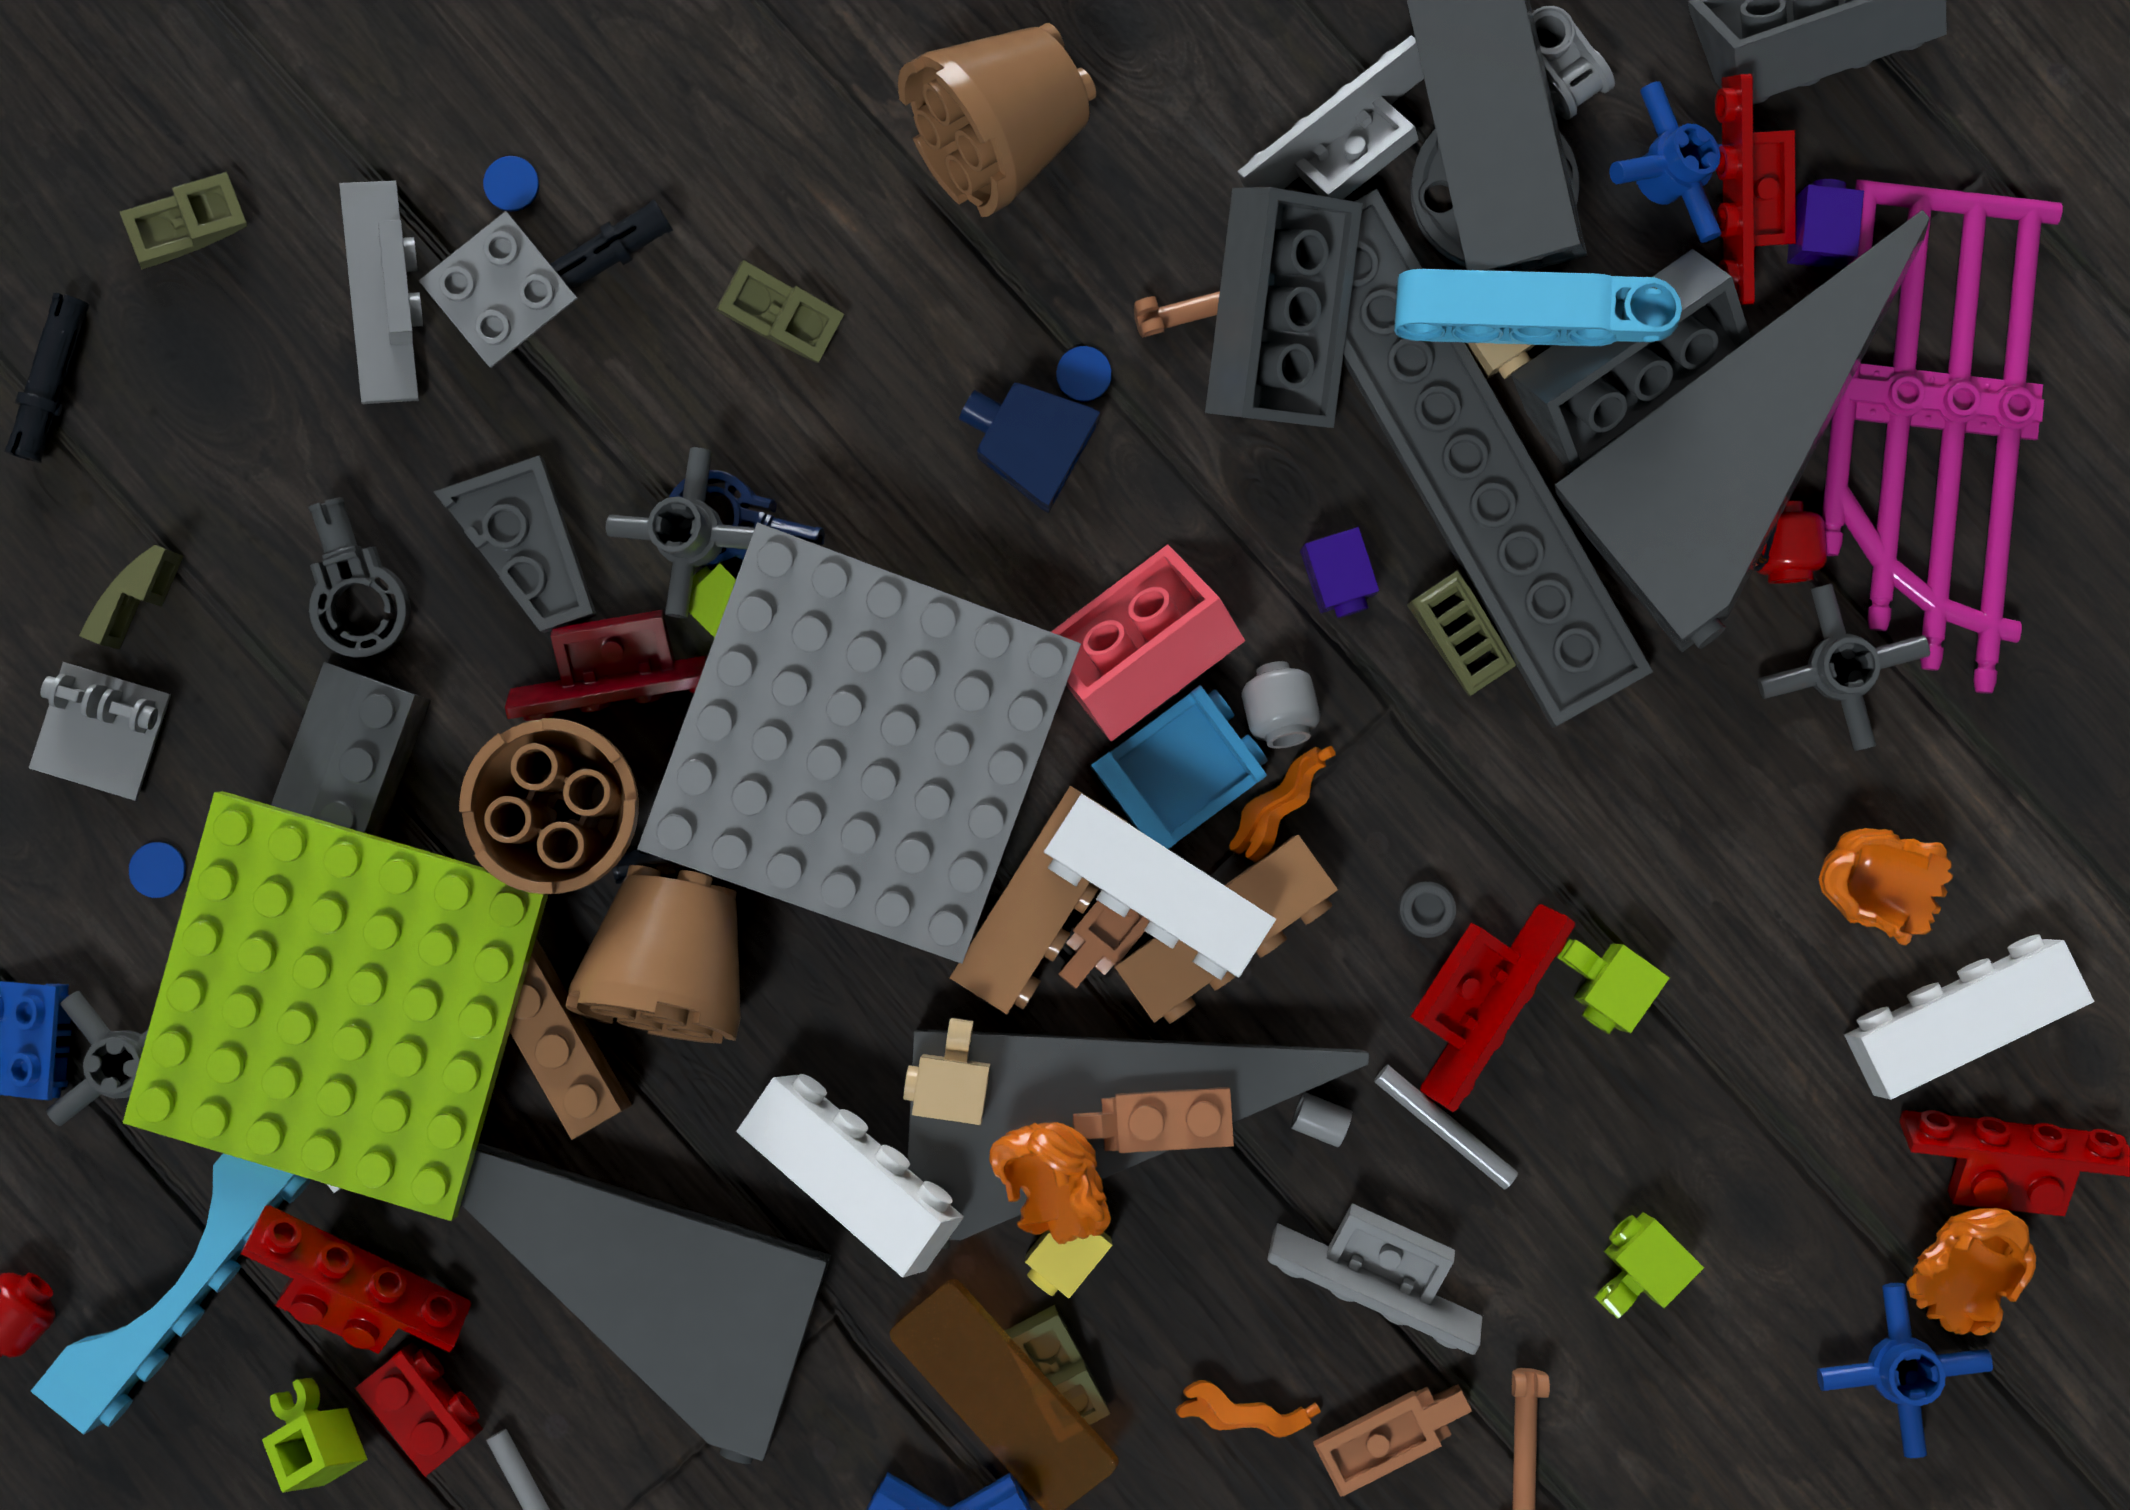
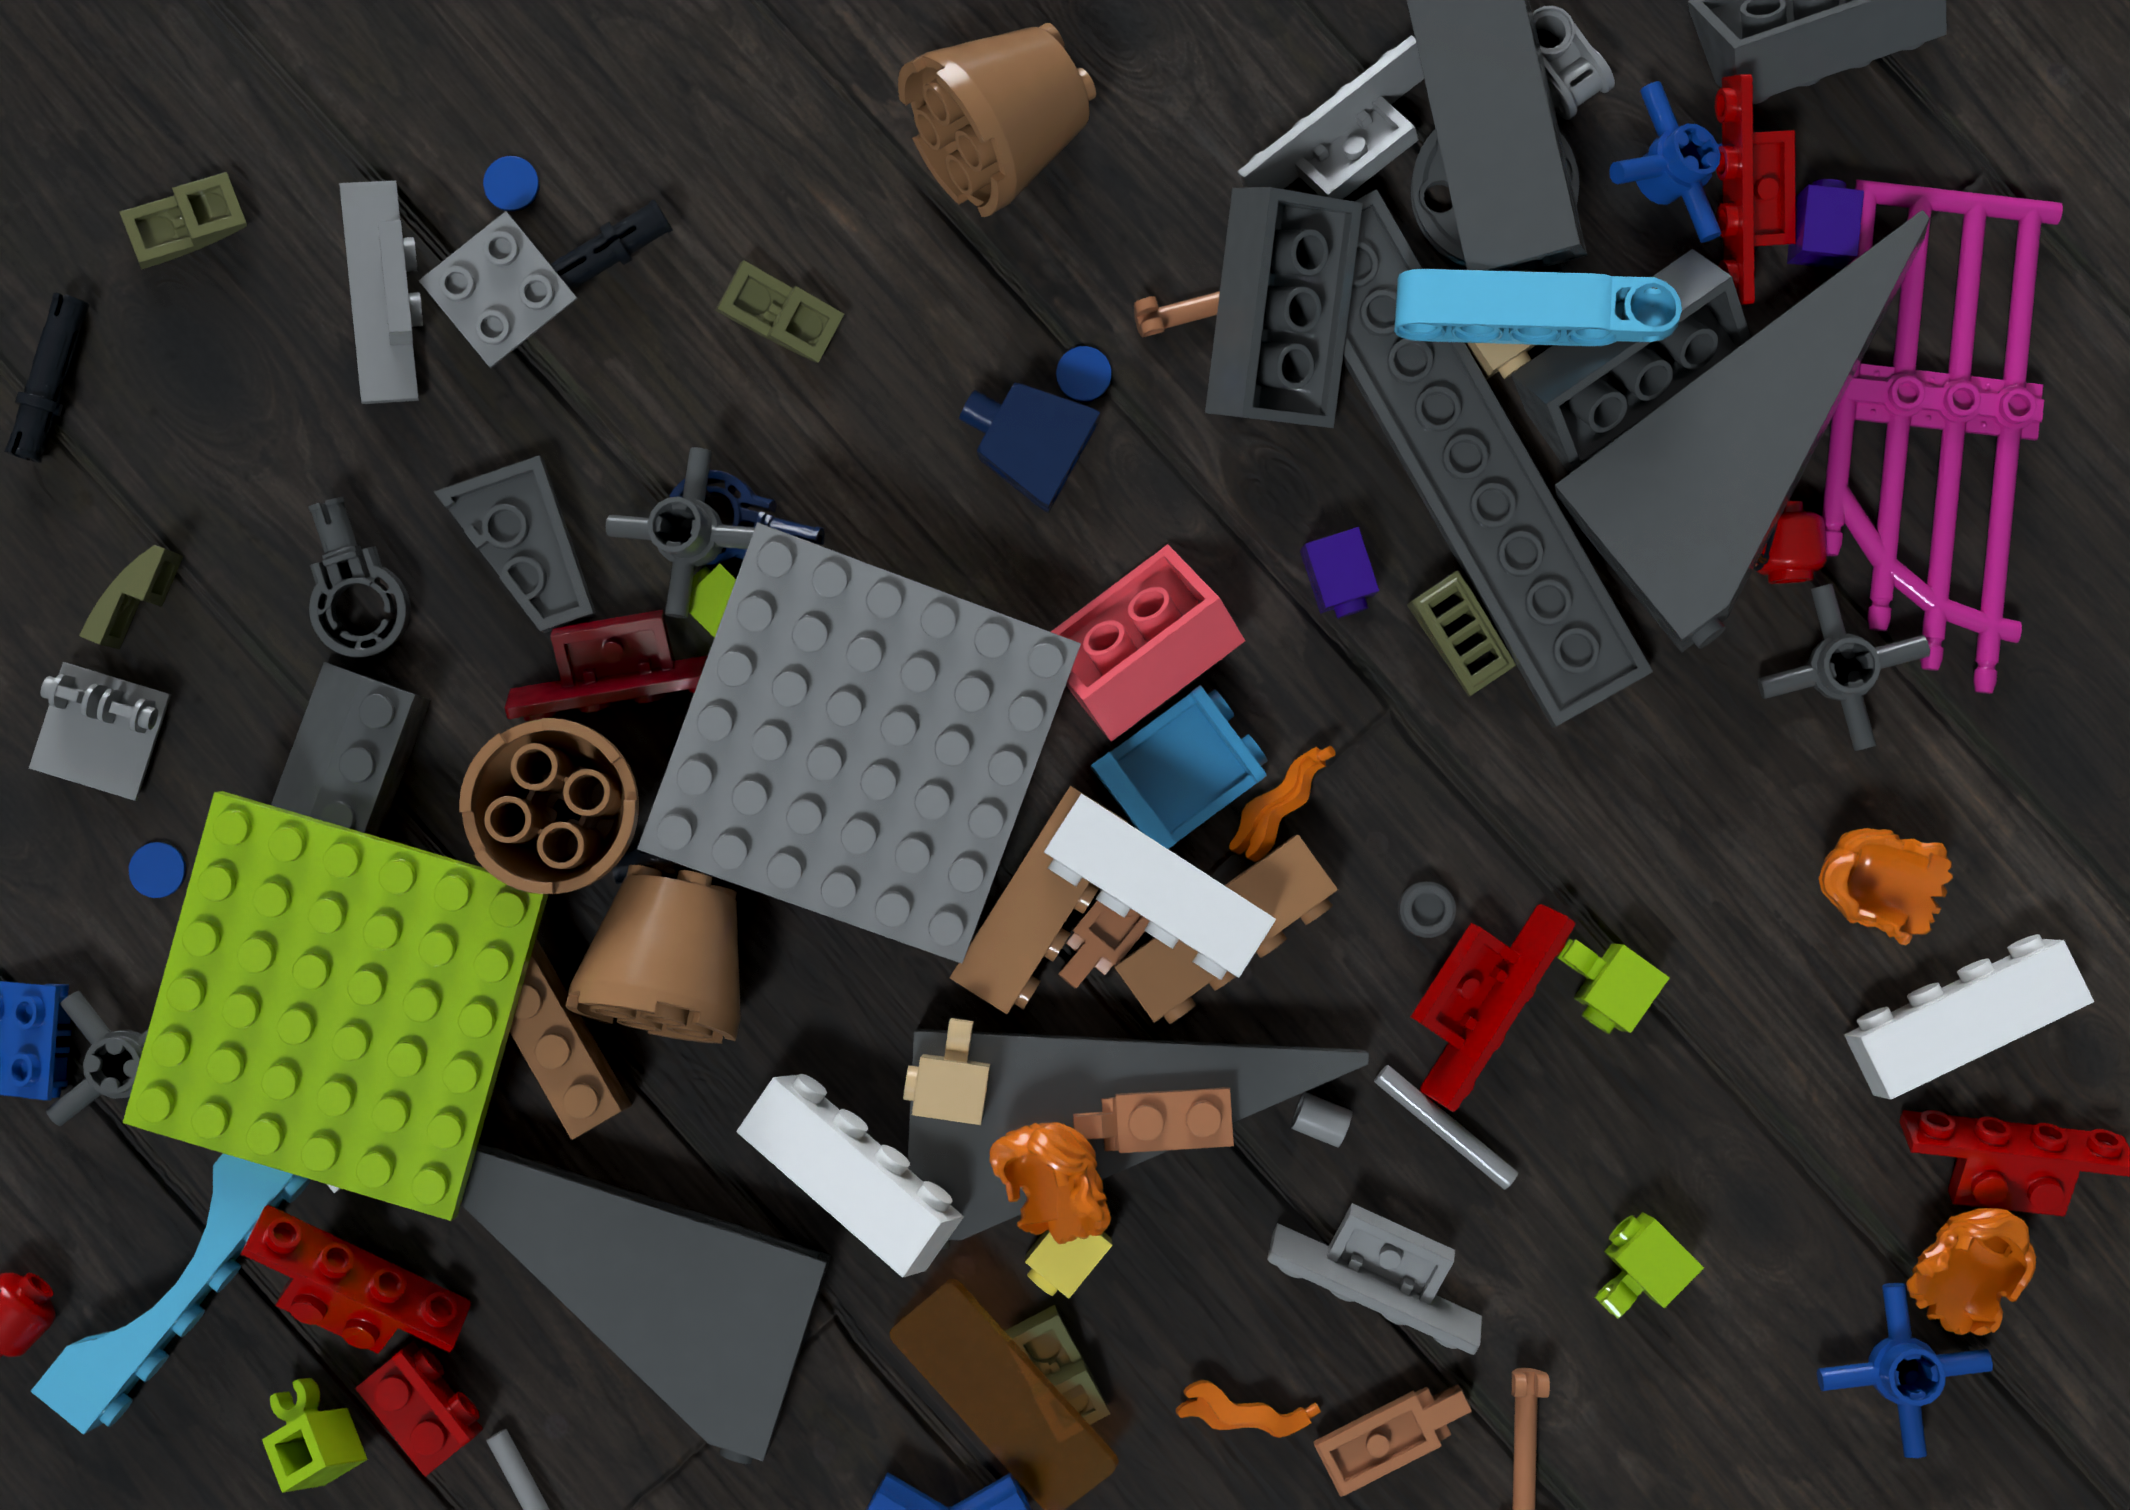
(1281, 705): light grey head -> none

